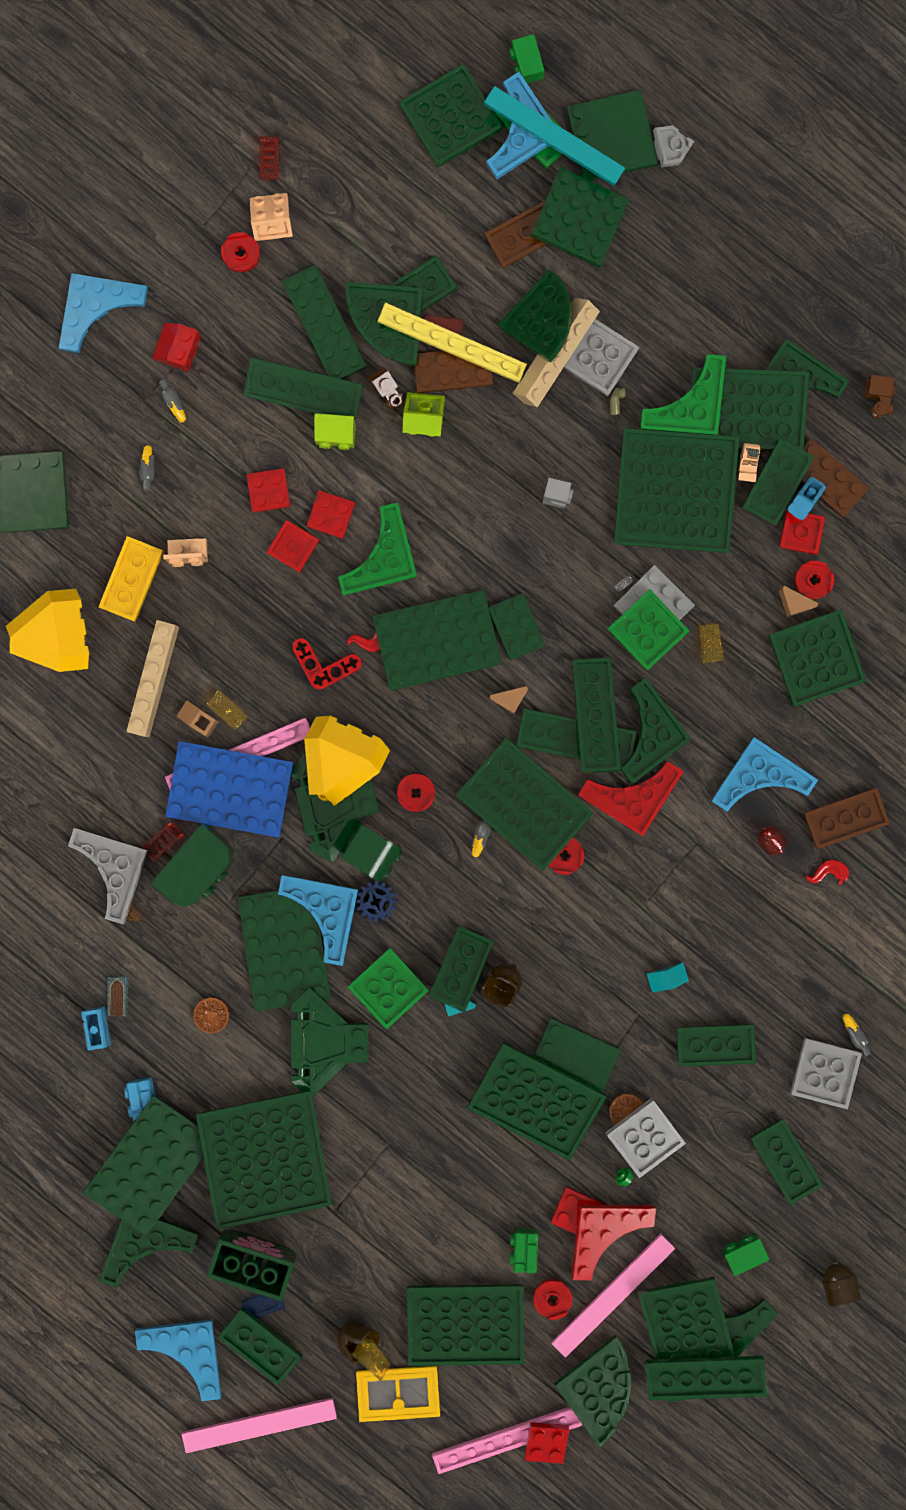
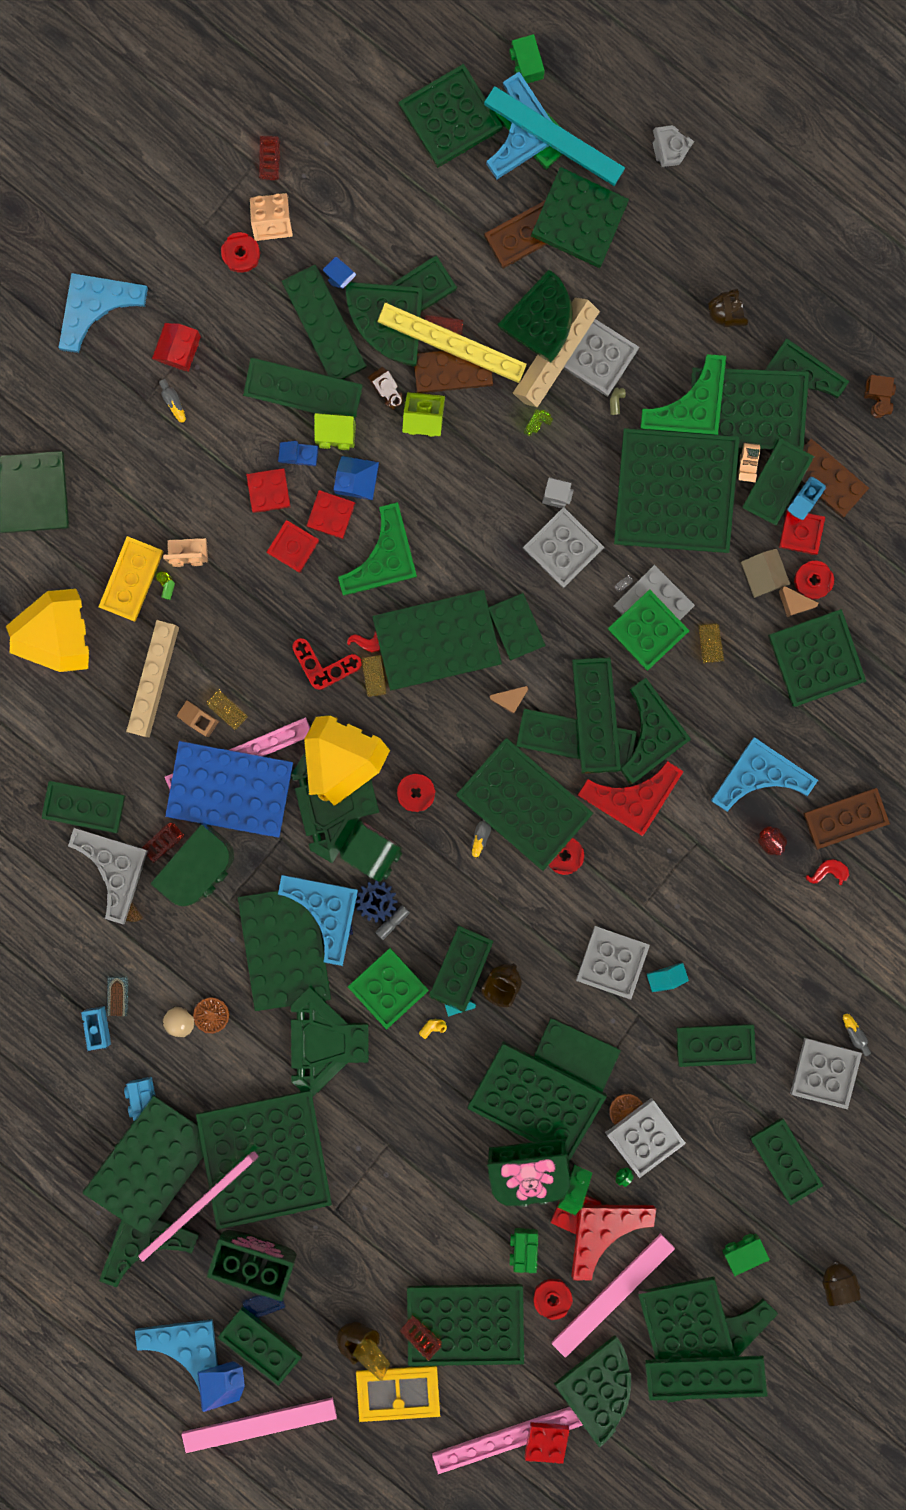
(83, 806): none -> dark green plate
(147, 468): dark grey piece -> none
(168, 584): none -> arm
(178, 1022): none -> tan hair
(198, 1206): none -> bright pink tile
(220, 1385): none -> blue slope
(297, 453): none -> blue slope
(338, 273): none -> blue slope
(356, 478): none -> blue slope
(374, 676): none -> clear yellow slope
(396, 918): none -> dark grey piece
(428, 1354): none -> clear red slope
(433, 1025): none -> yellow arm
(529, 1172): none -> dark green brick
(534, 424): none -> clear neon green bracket
(563, 547): none -> light grey plate
(579, 1183): none -> green brick
(612, 962): none -> light grey plate
(616, 129): dark green plate -> none
(727, 311): none -> dark brown helmet
(765, 572): none -> dark tan slope

